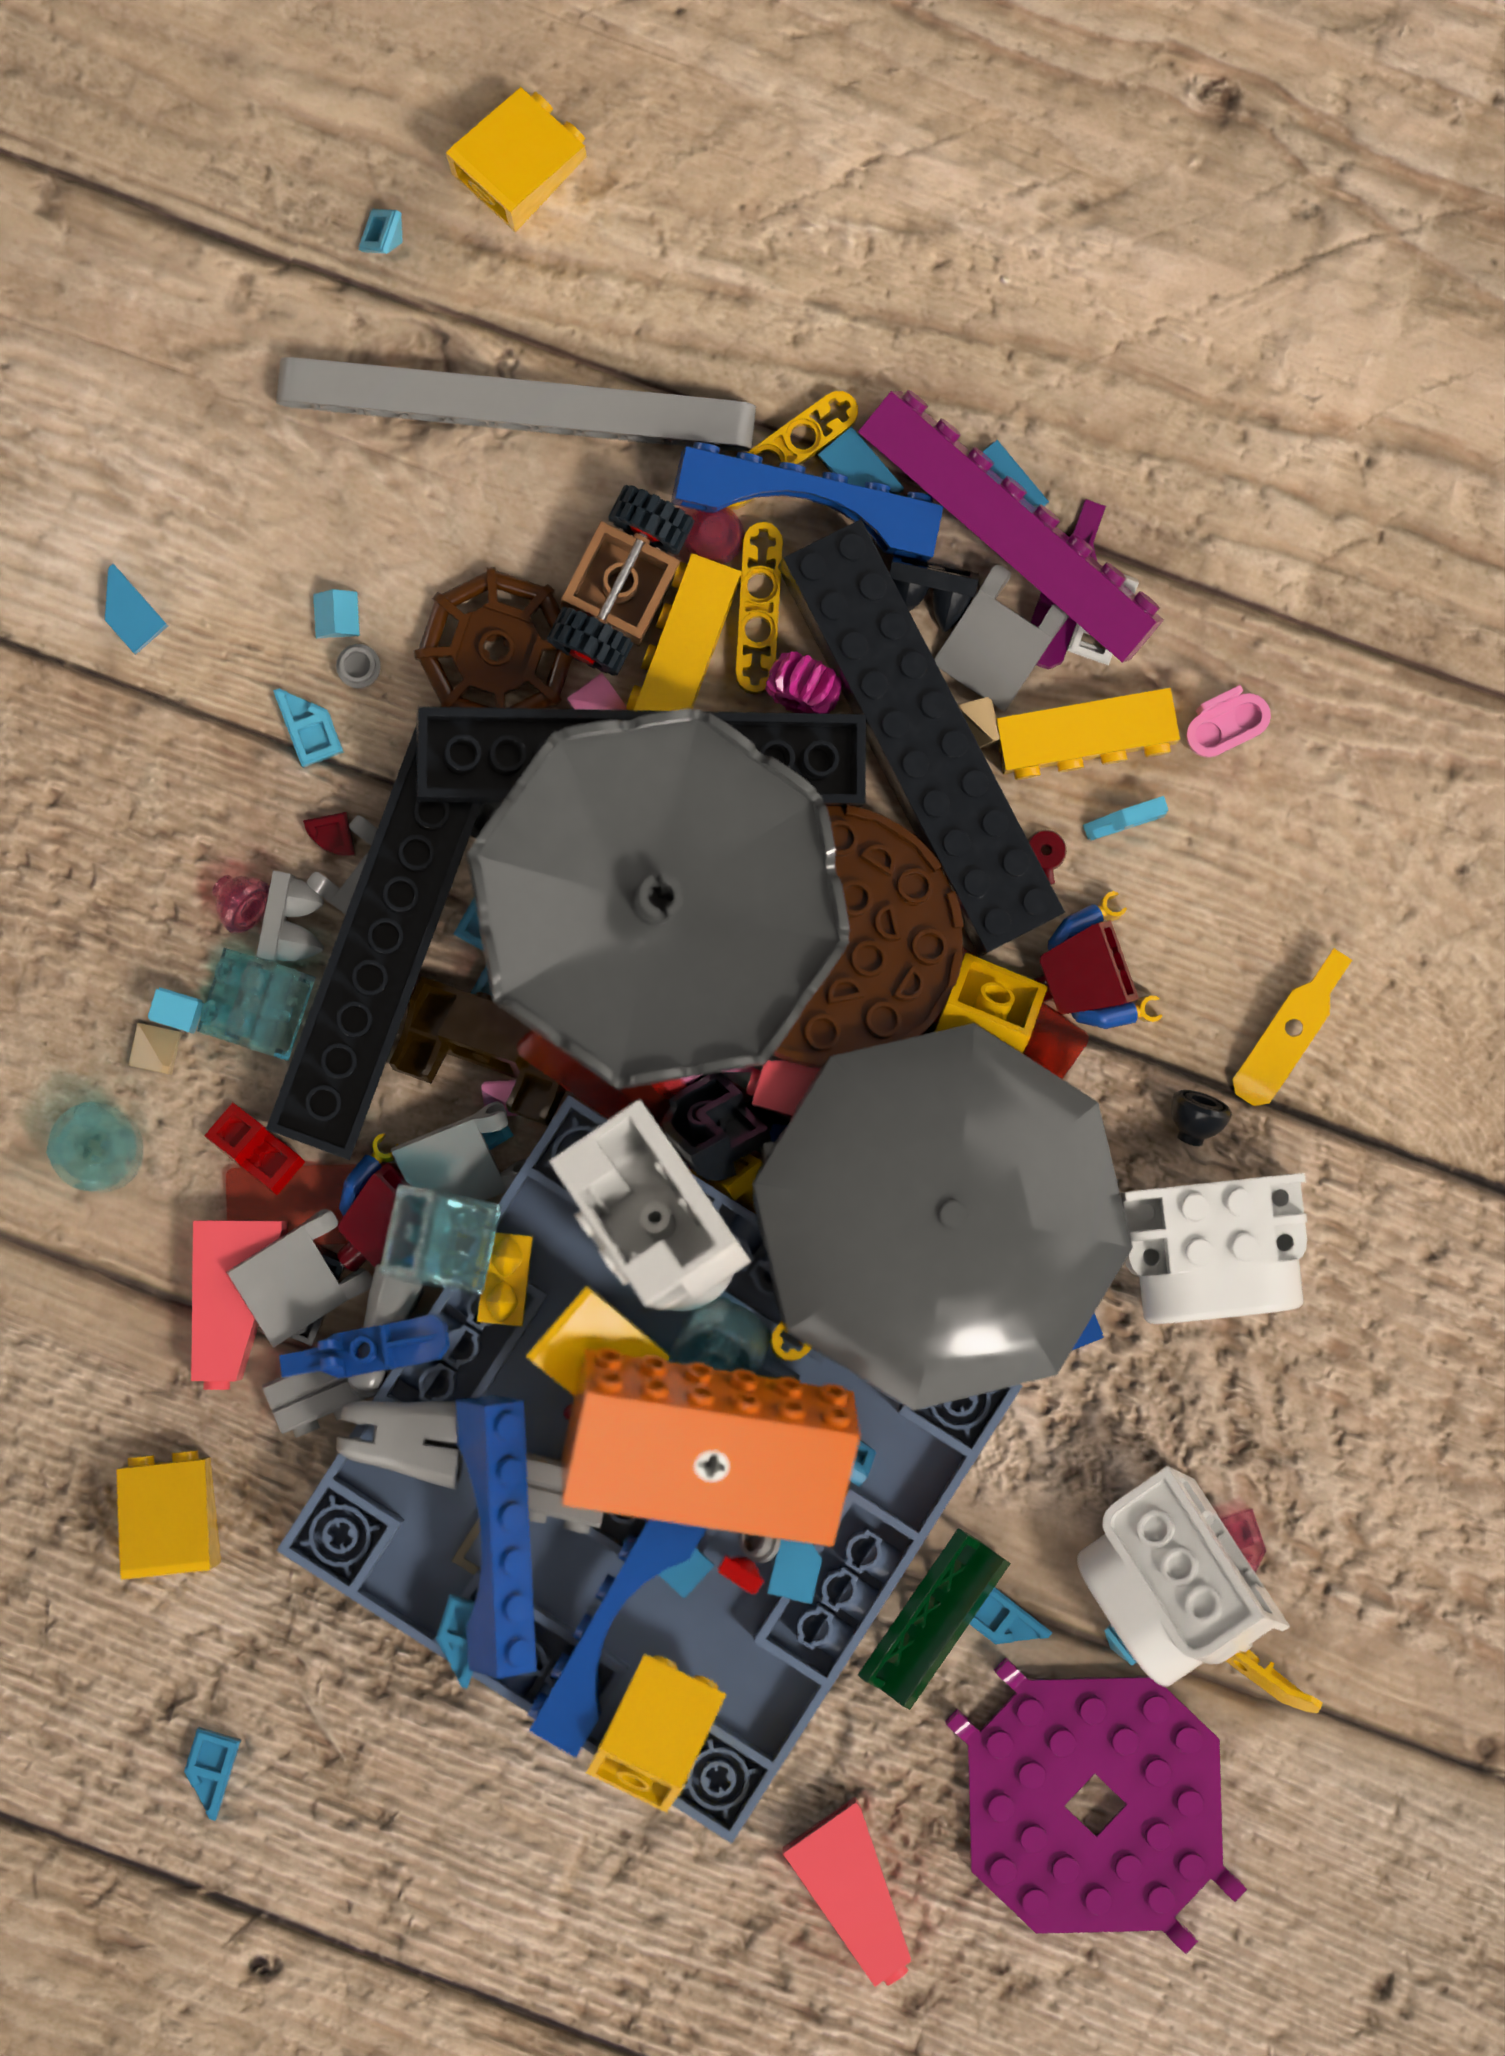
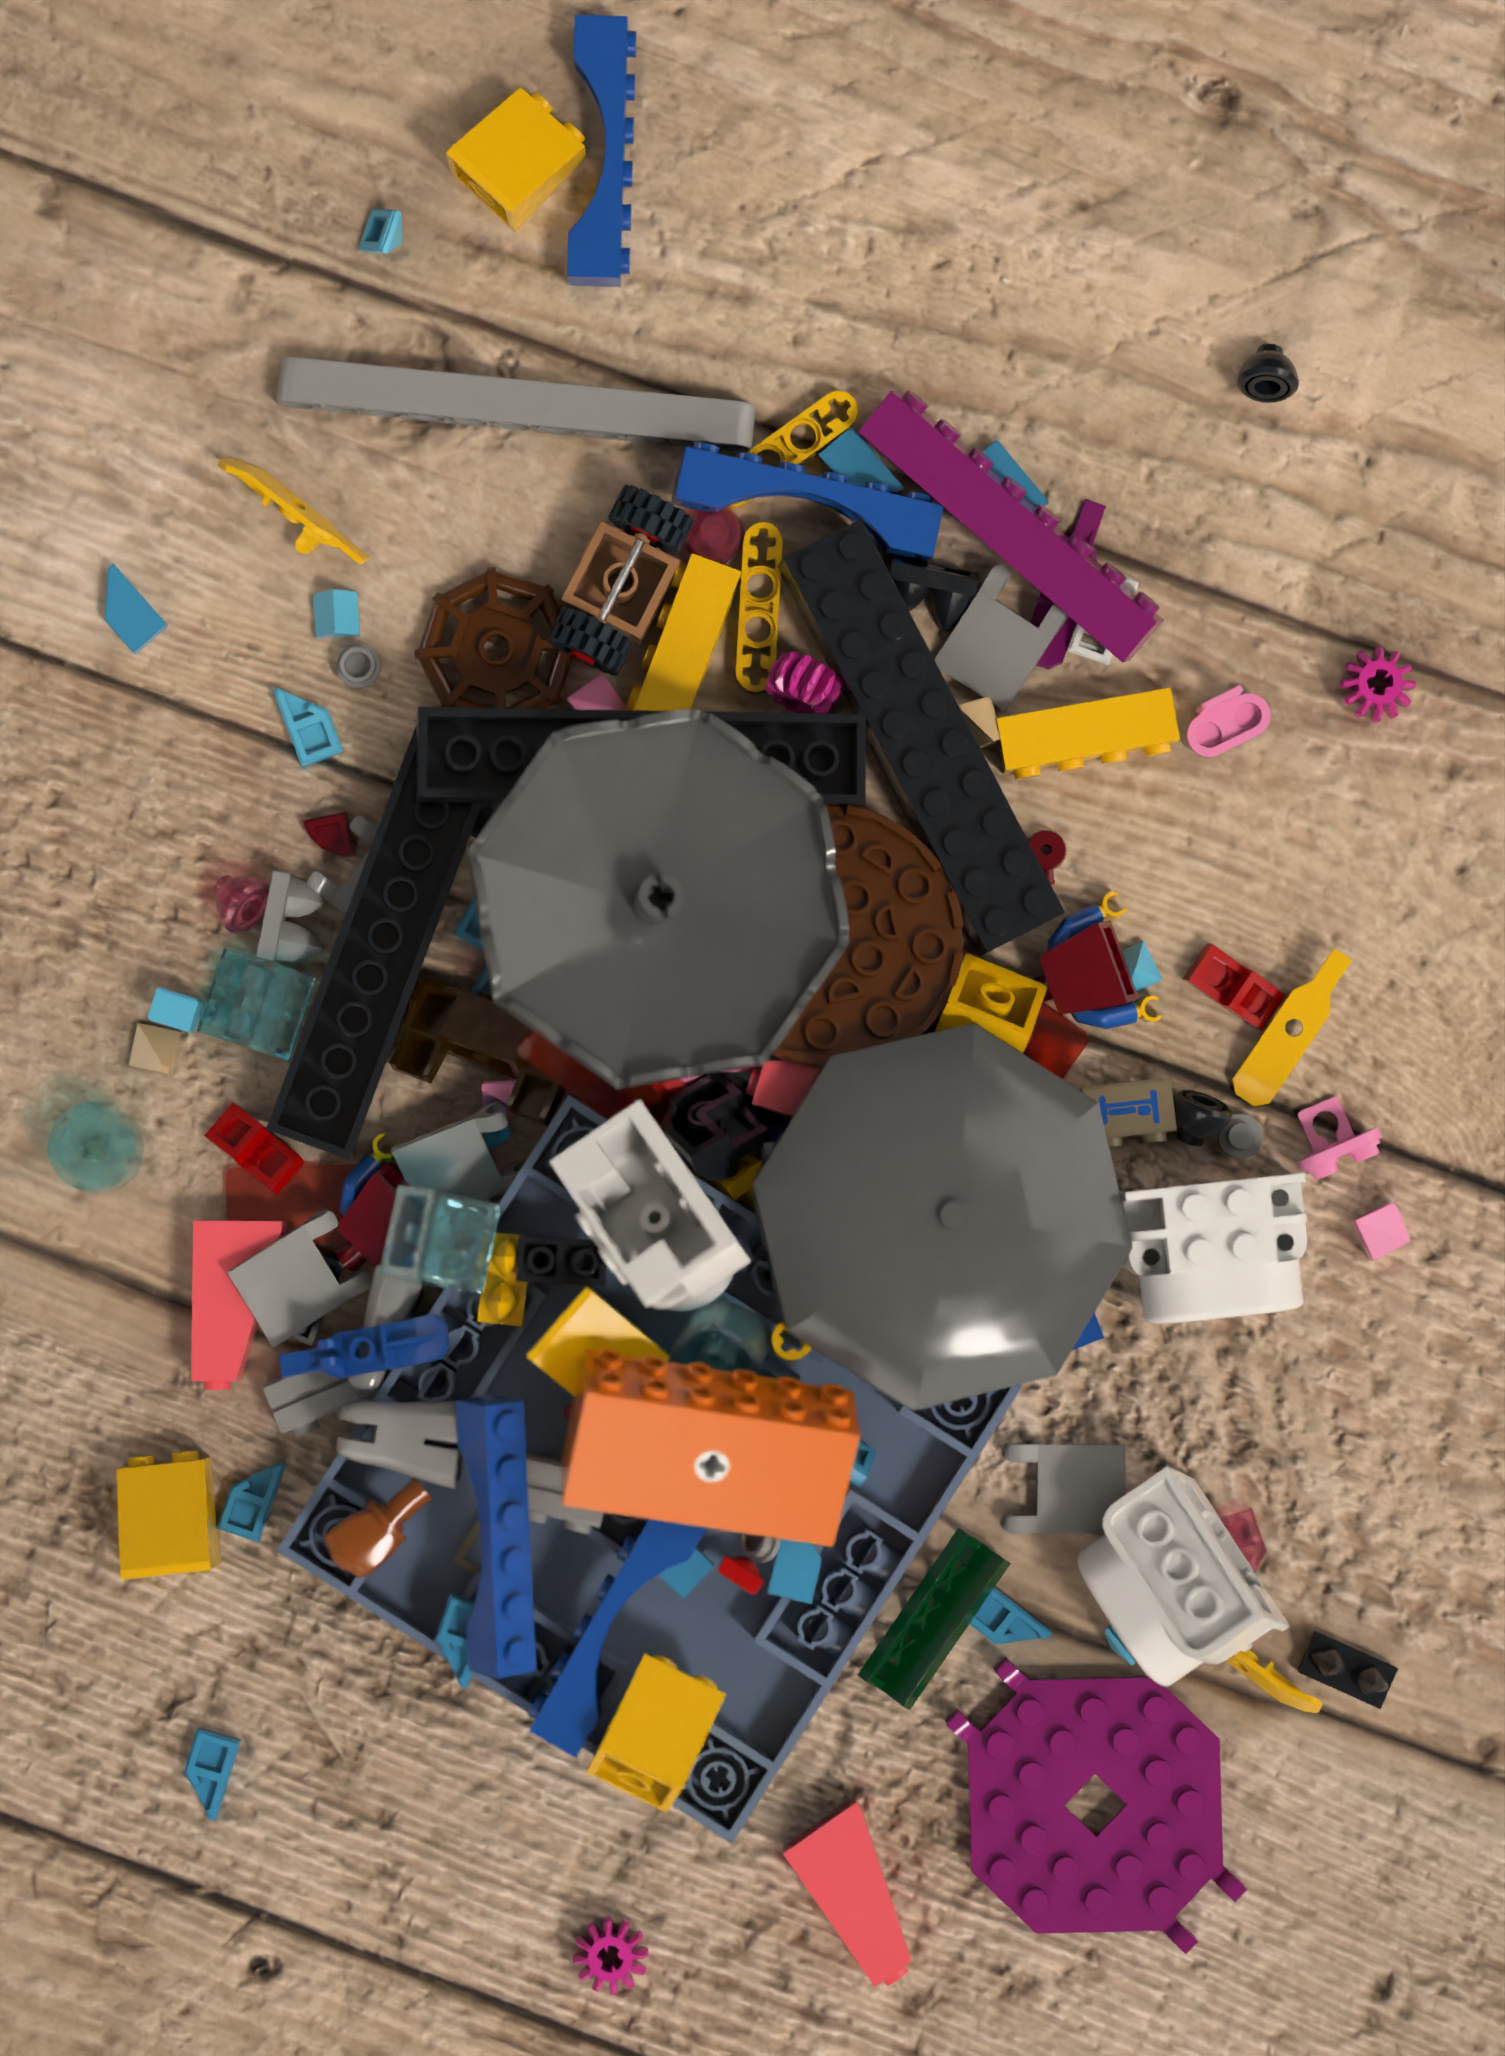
(251, 1503): none -> dark azure tile
(316, 528): none -> yellow piece
(374, 1534): none -> dark orange piece
(559, 1261): none -> black slope
(596, 239): none -> blue arch
(626, 1952): none -> dark pink gear
(1071, 1486): none -> light grey flag
(1126, 818): medium azure tile -> none
(1135, 1109): none -> dark tan brick
(1141, 966): none -> medium azure slope
(1234, 987): none -> red slope
(1241, 1136): none -> light grey plate
(1268, 375): none -> black brick
(1326, 1155): none -> bright pink bracket
(1347, 1669): none -> black tile
(1365, 672): none -> dark pink gear
(1381, 1230): none -> bright pink slope

